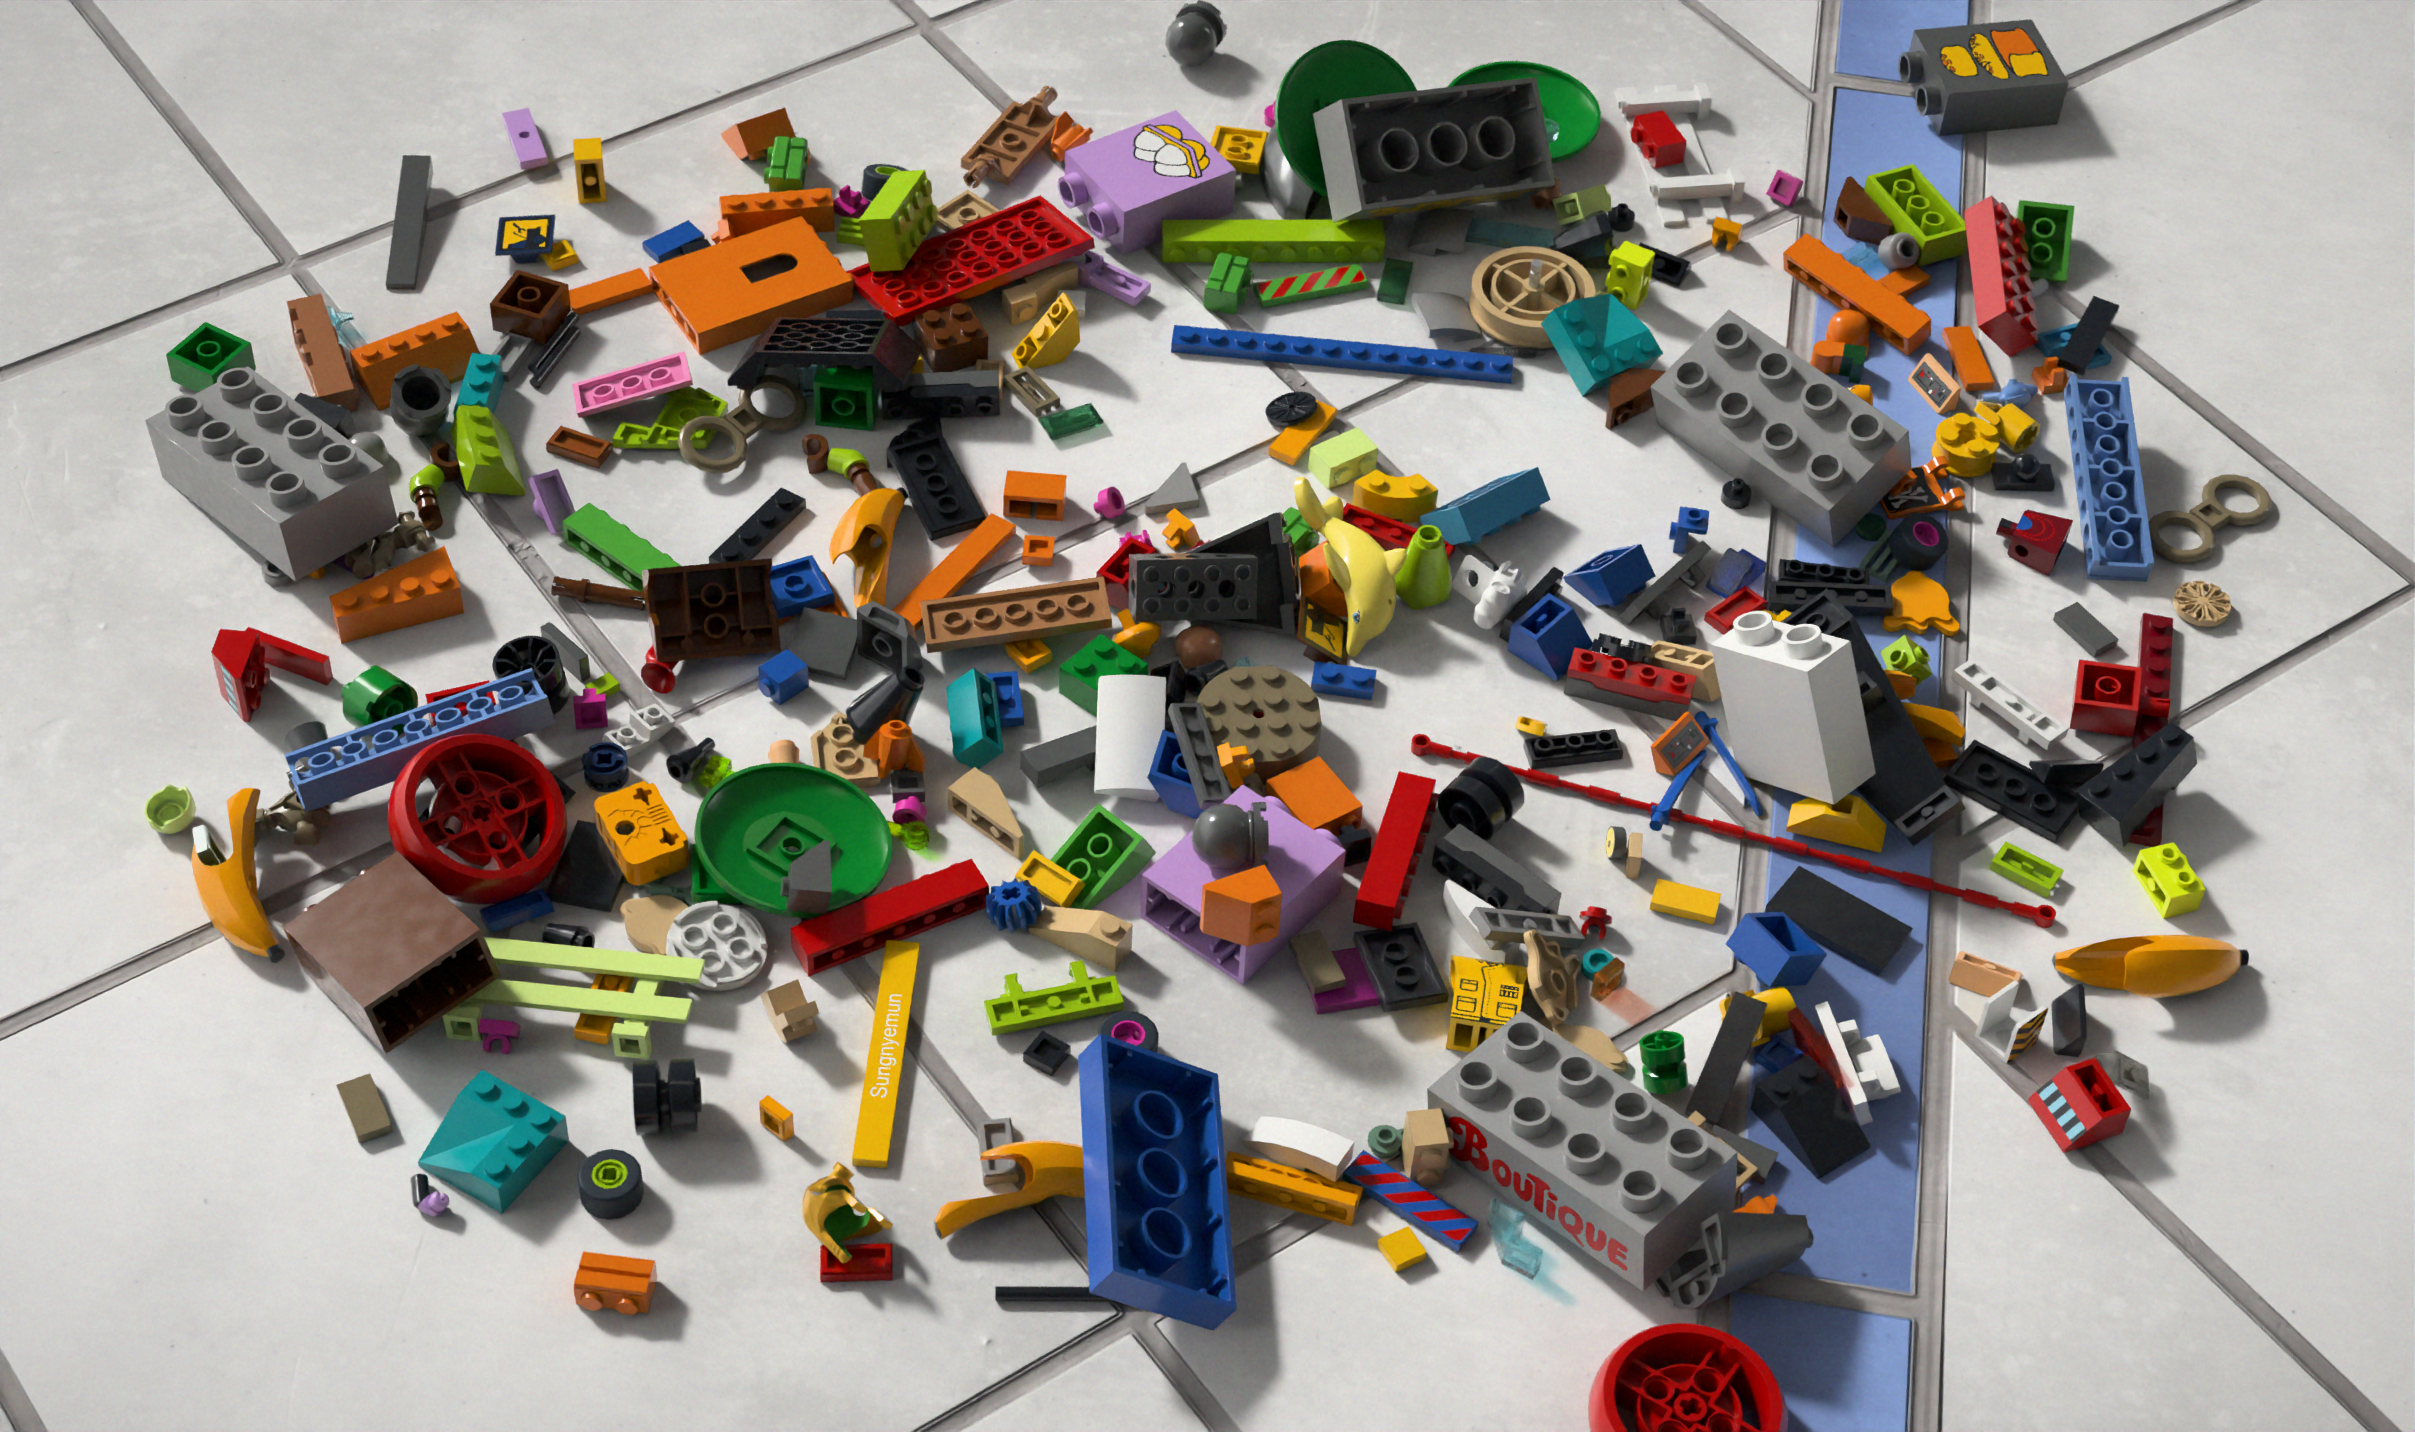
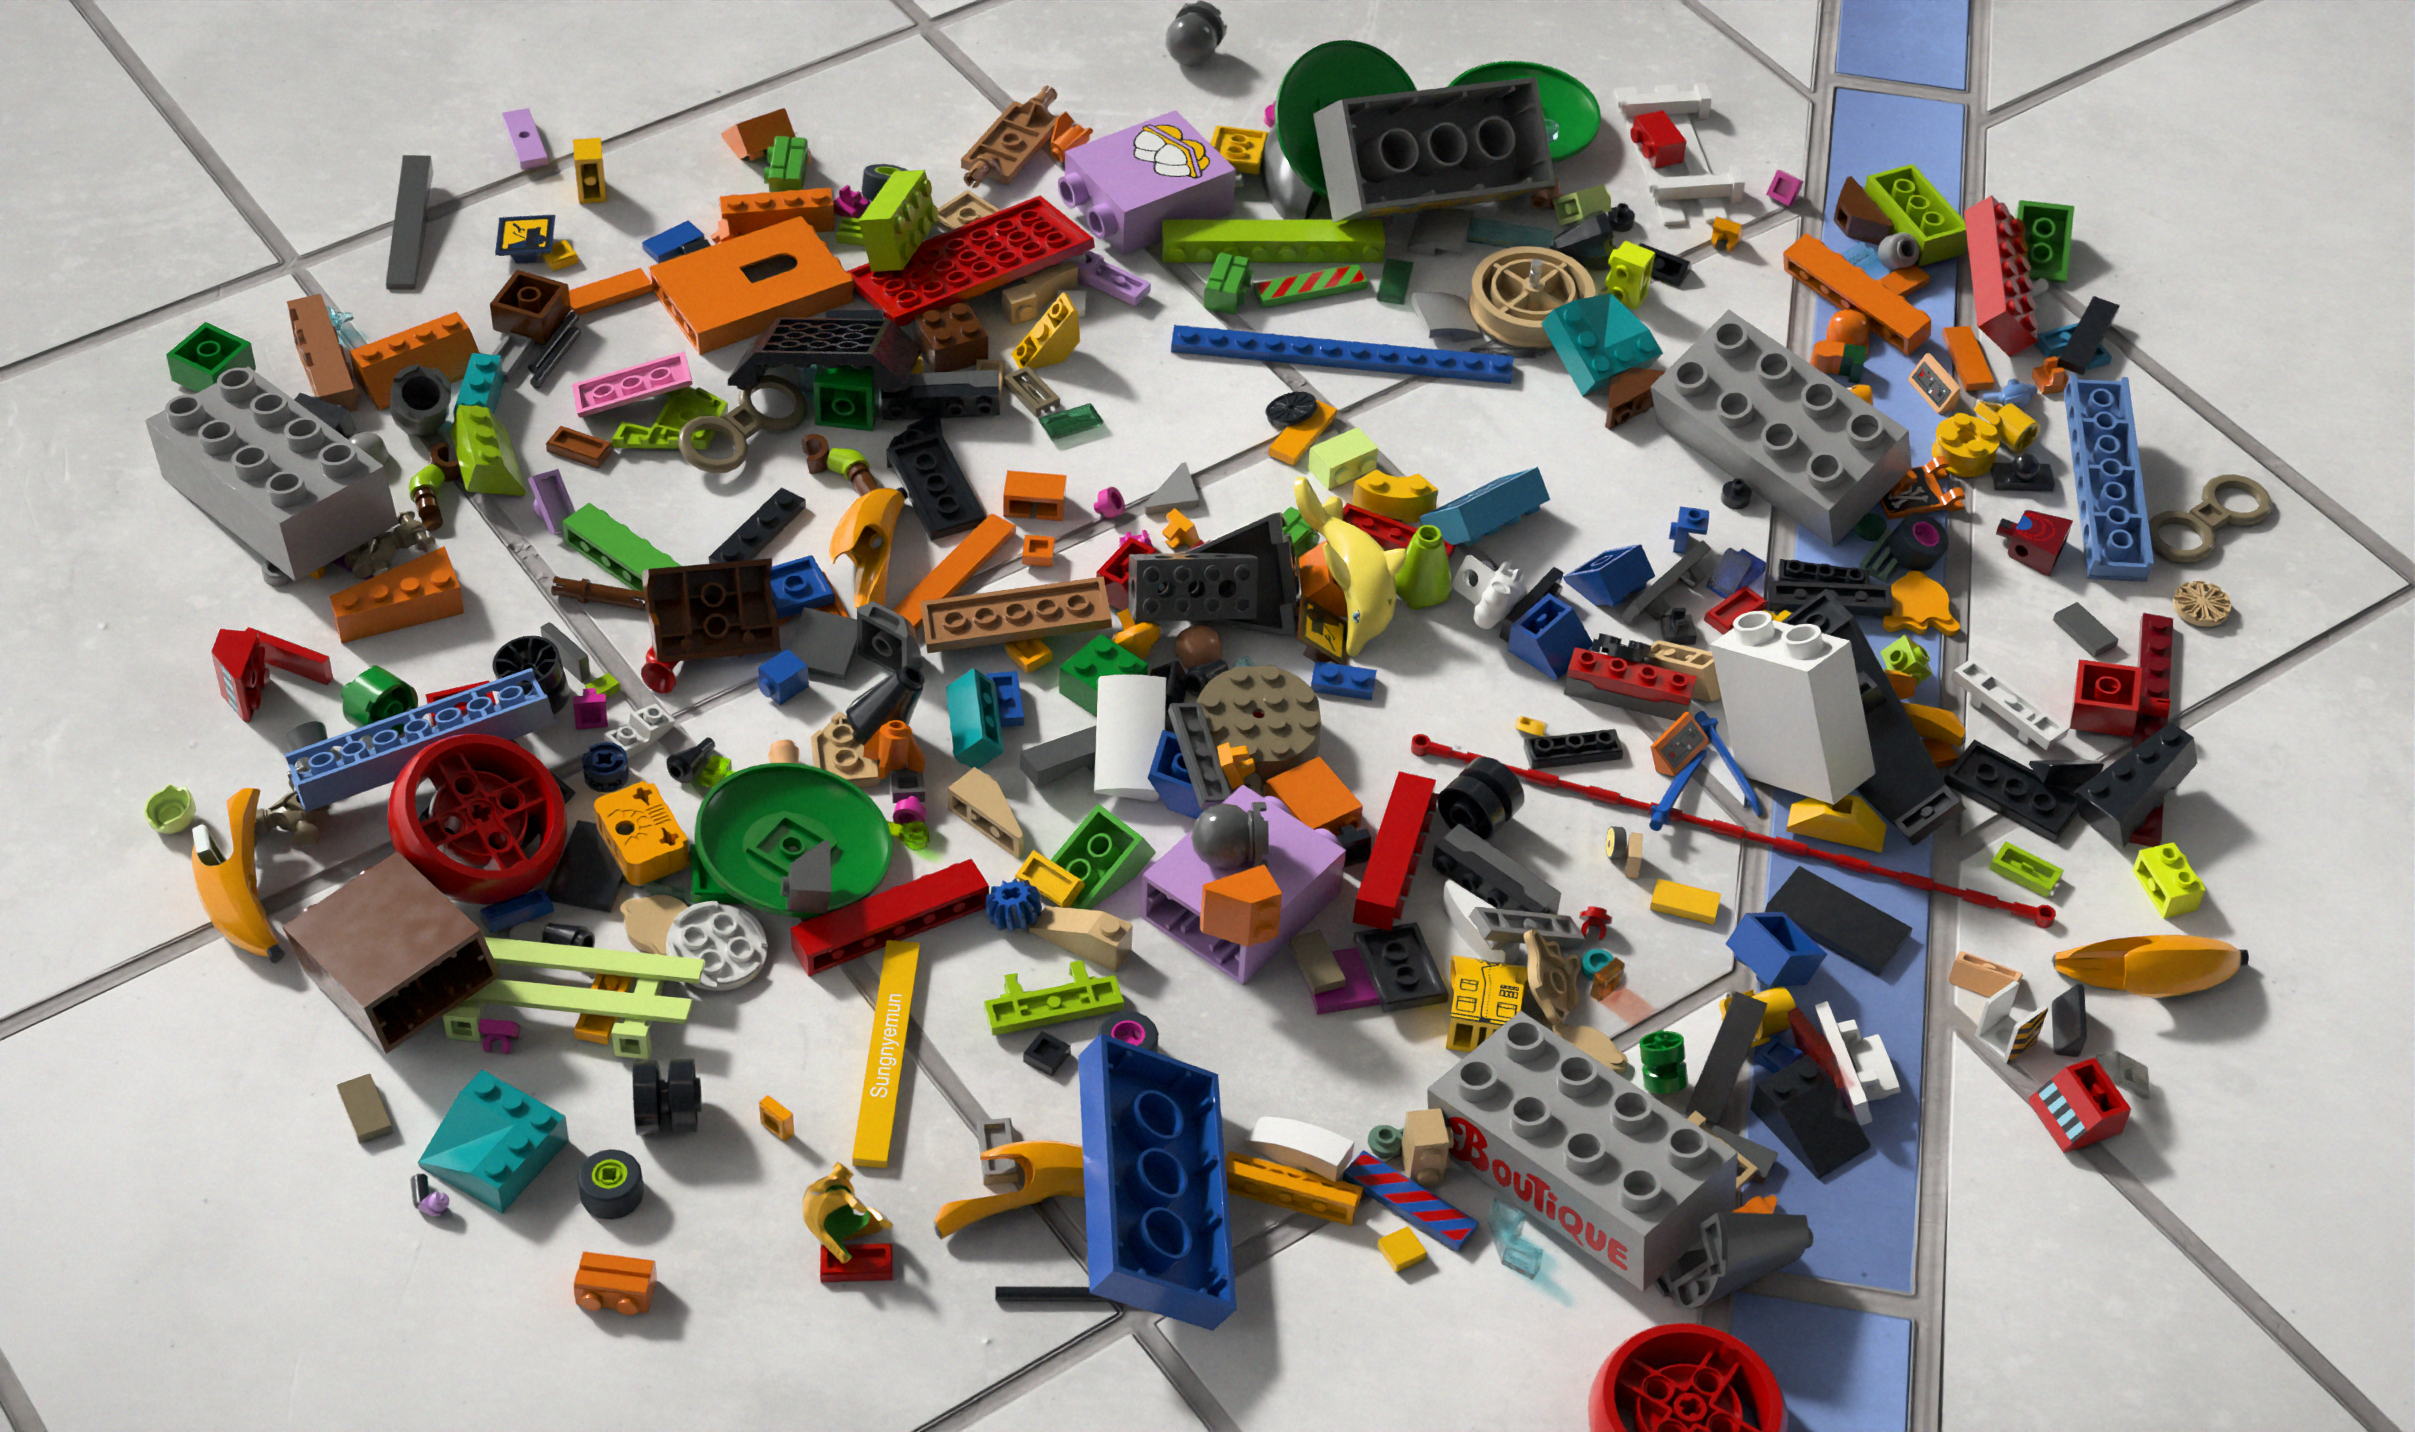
(790, 1011): tan brick -> none
(1984, 77): dark grey brick -> none

